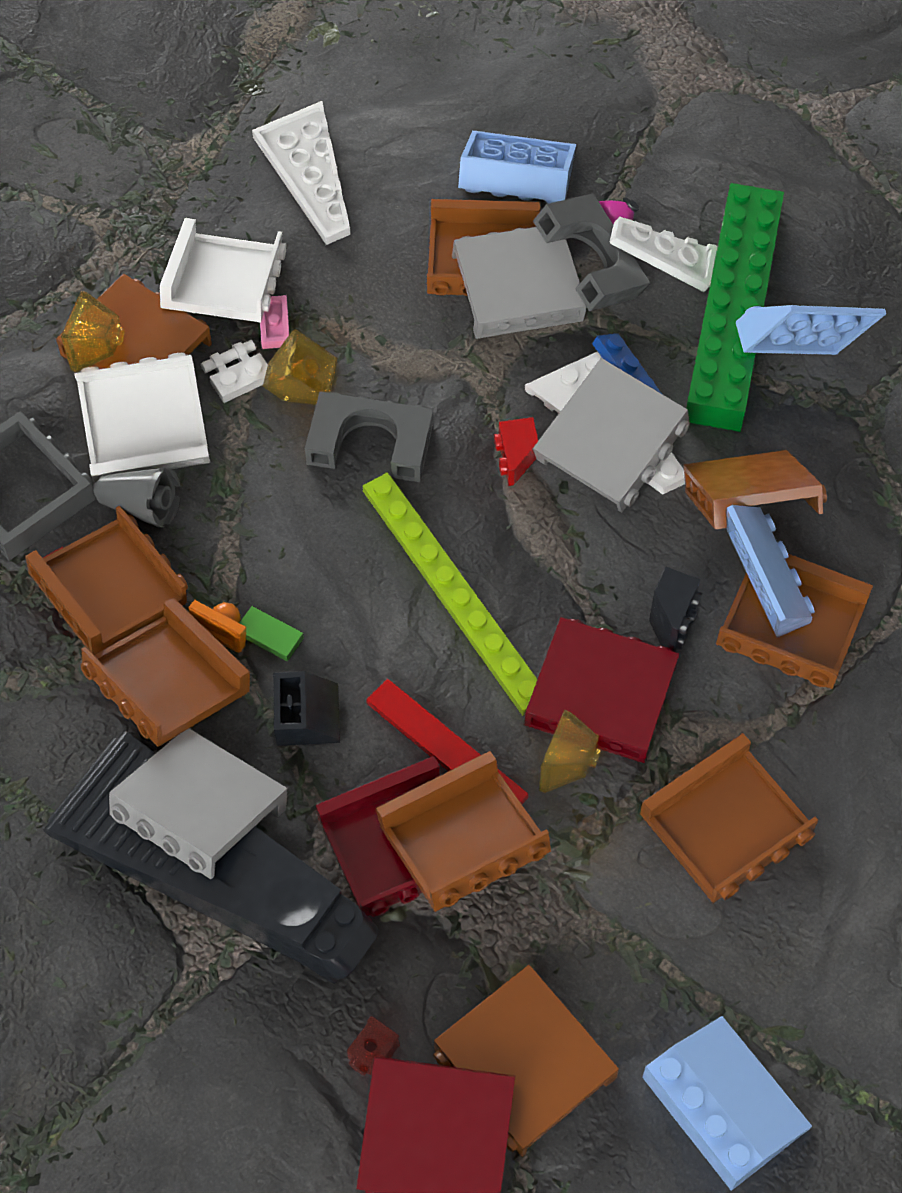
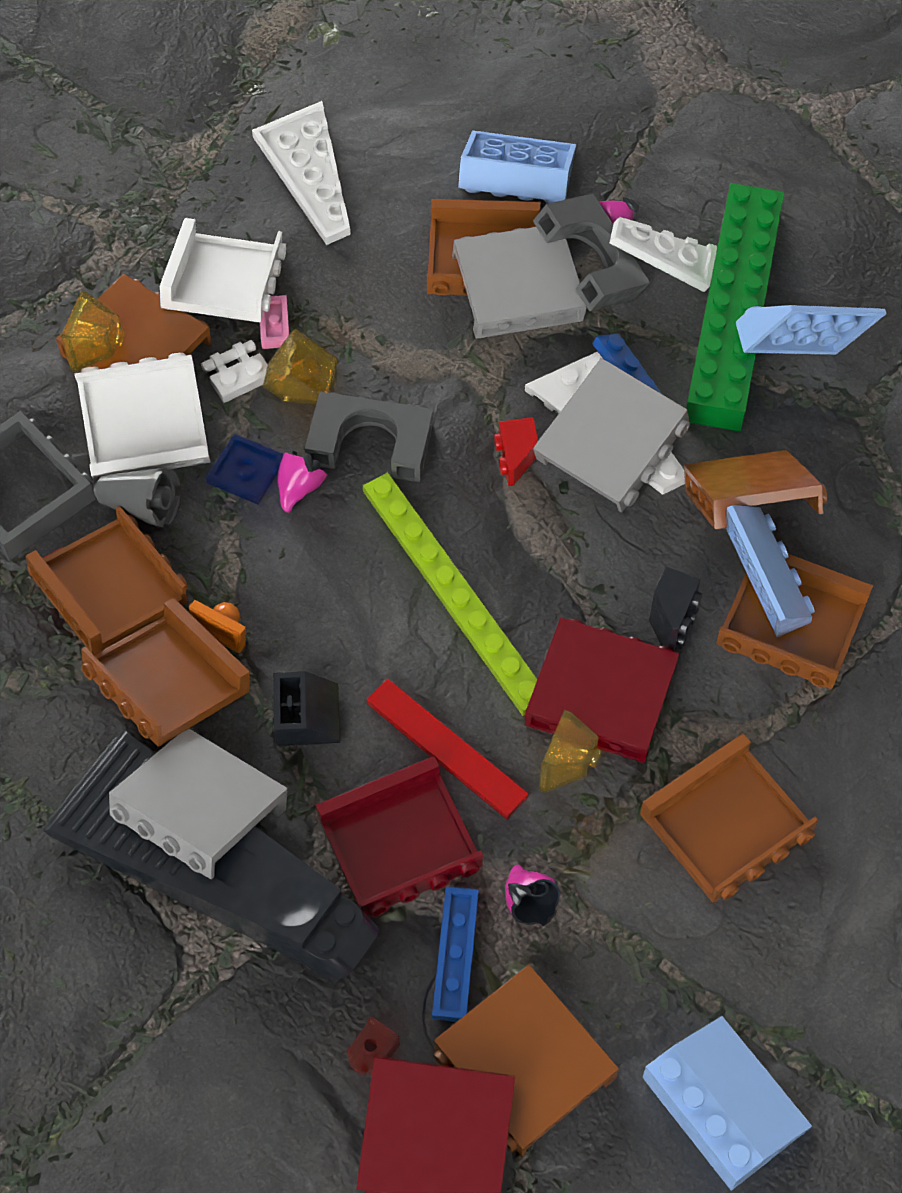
(245, 469): none -> clear blue plate
(271, 633): bright green tile -> none
(298, 478): none -> dark pink hat
(455, 954): none -> blue plate
(462, 832): dark orange panel -> none
(531, 896): none -> black hat

